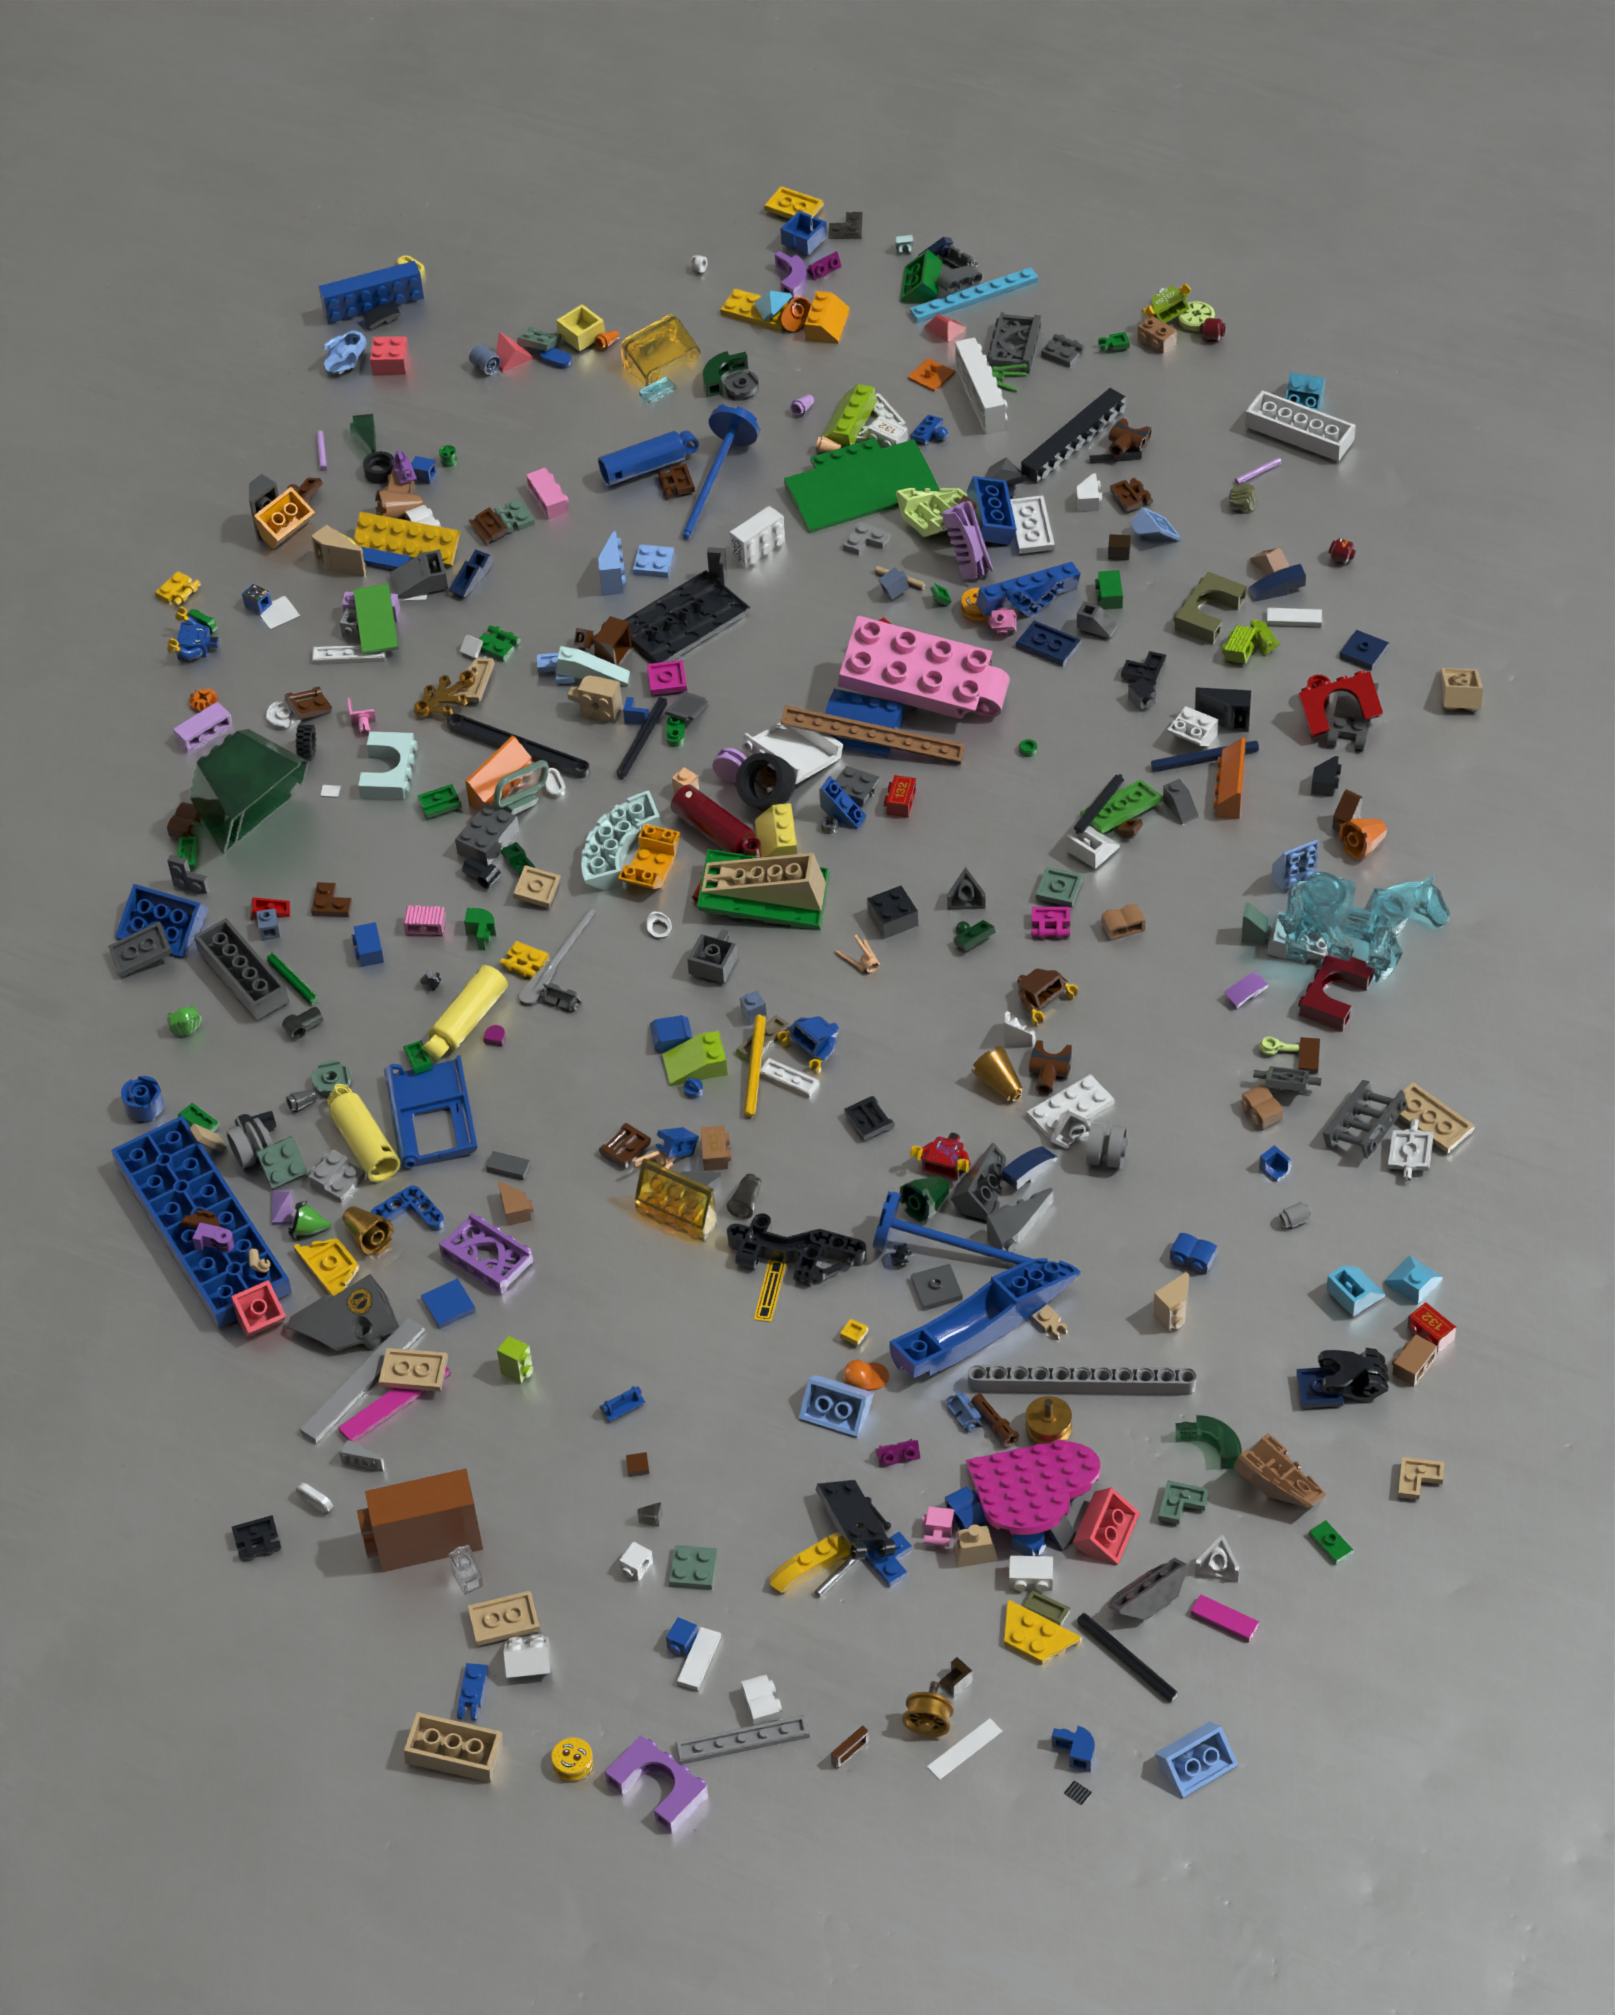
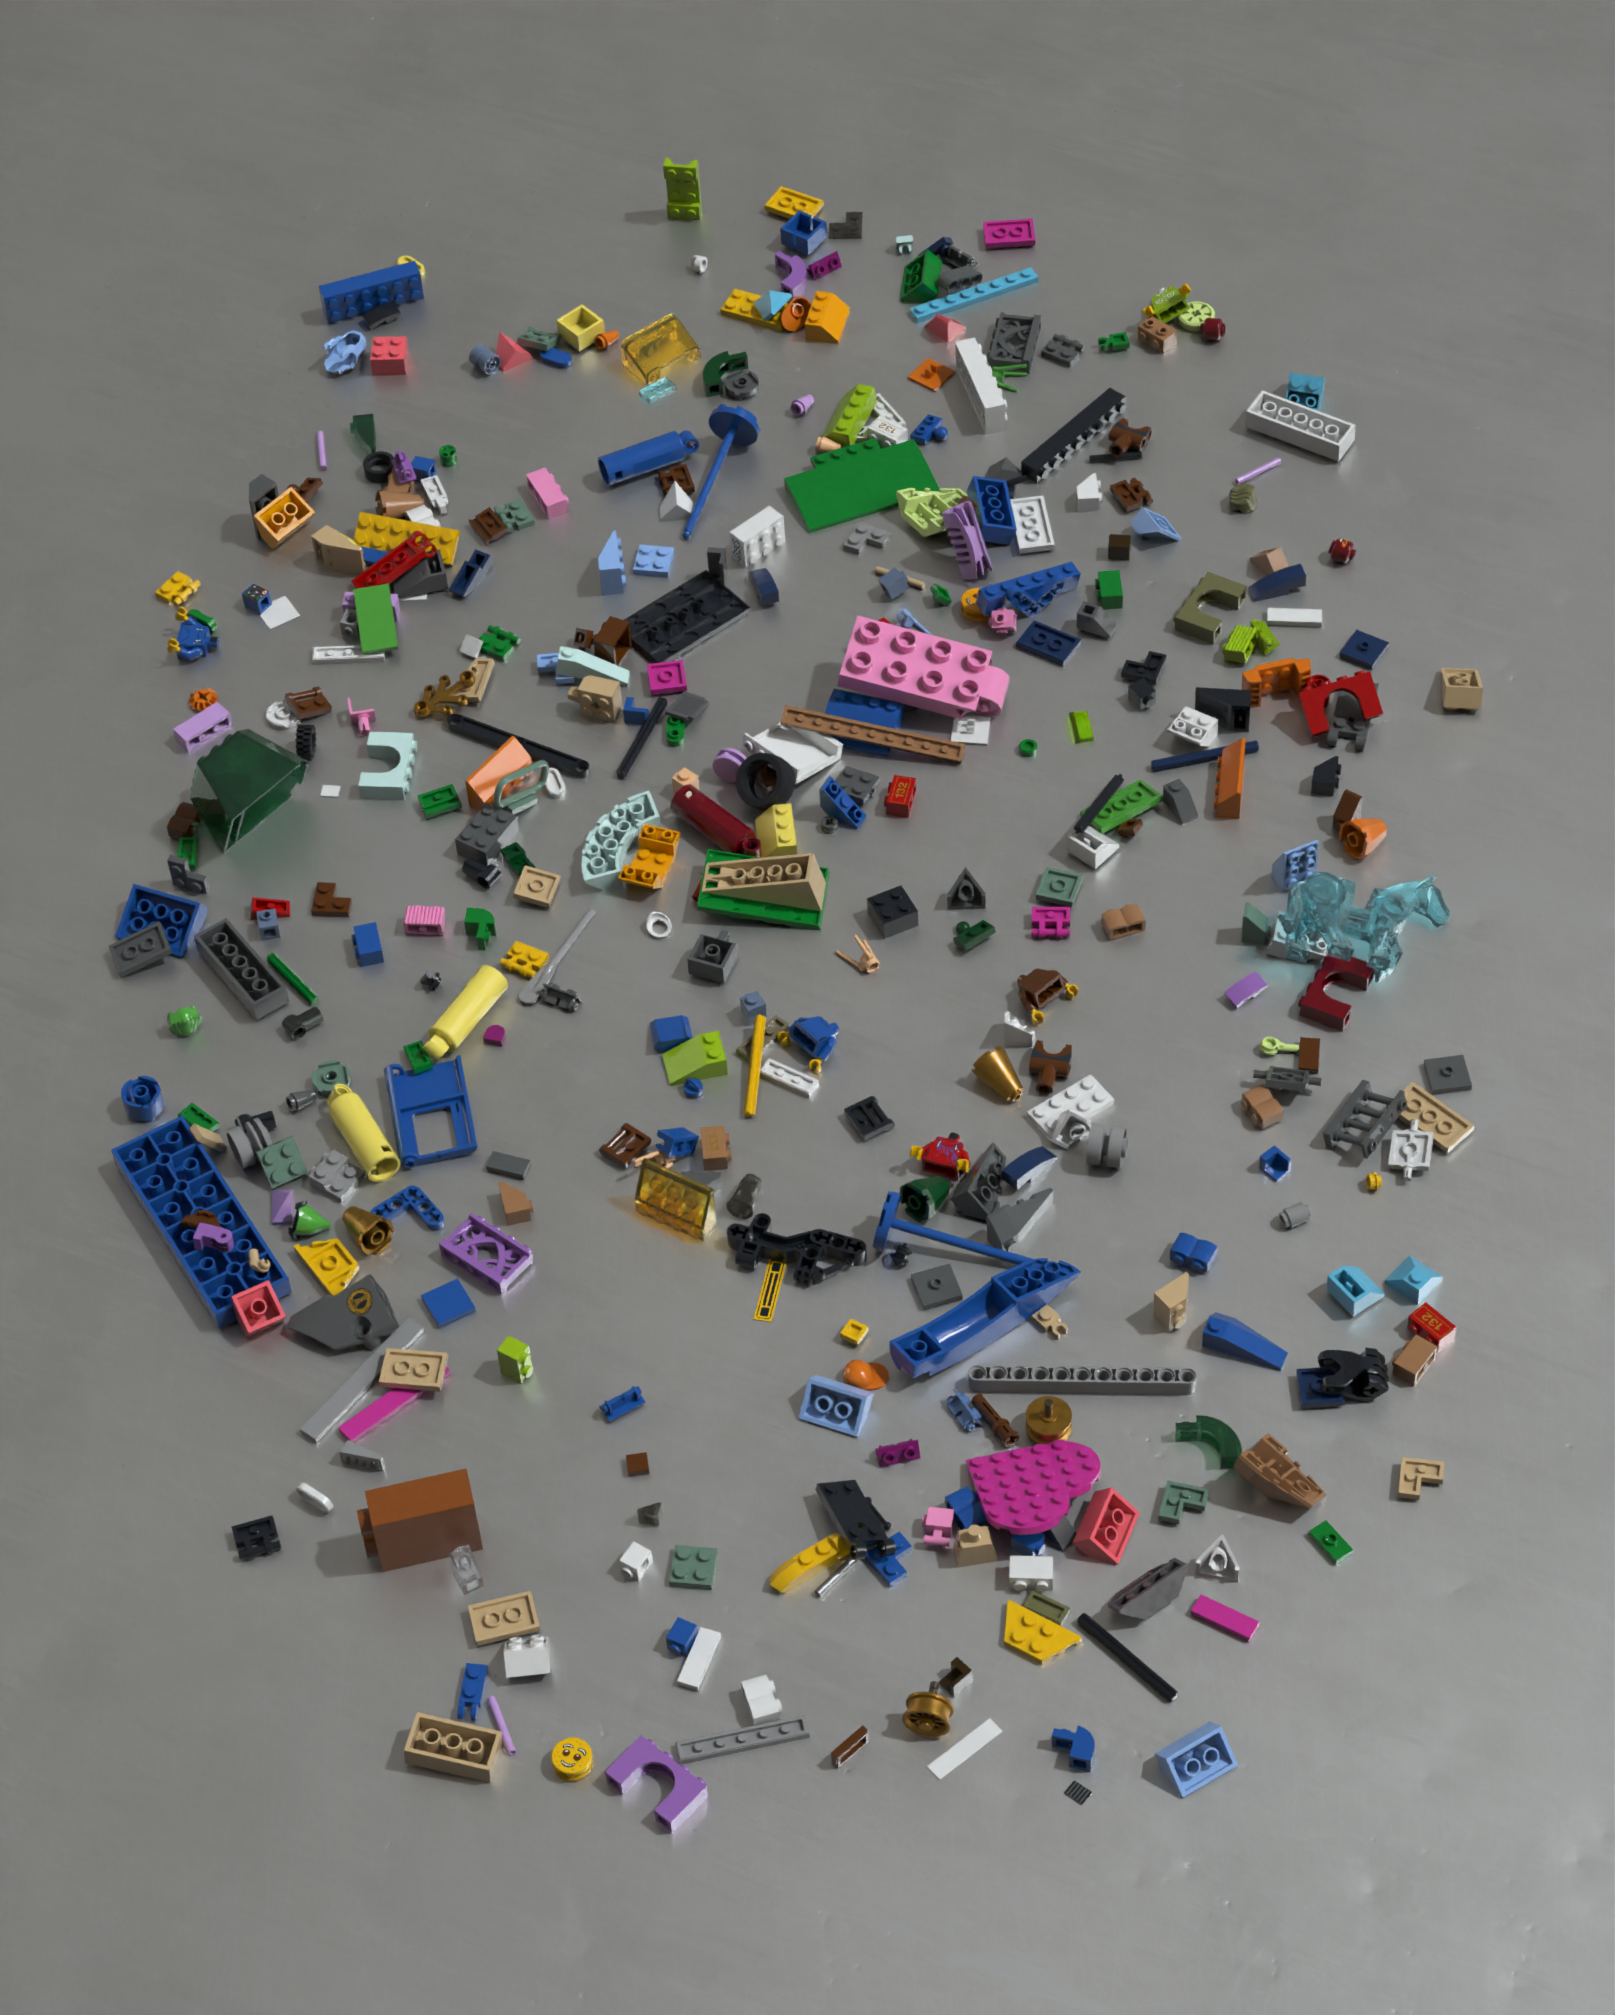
(396, 562): none -> red hinge
(435, 493): none -> white hinge
(501, 1725): none -> lavender piece
(676, 505): none -> white slope
(683, 190): none -> lime piece
(764, 586): none -> dark blue slope
(905, 619): none -> light blue plant
(971, 730): none -> white piece
(1009, 233): none -> dark pink plate
(1081, 727): none -> clear neon green tile
(1238, 1340): none -> blue wedge
(1276, 677): none -> orange plate
(1373, 1181): none -> yellow plate
(1447, 1074): none -> dark grey plate

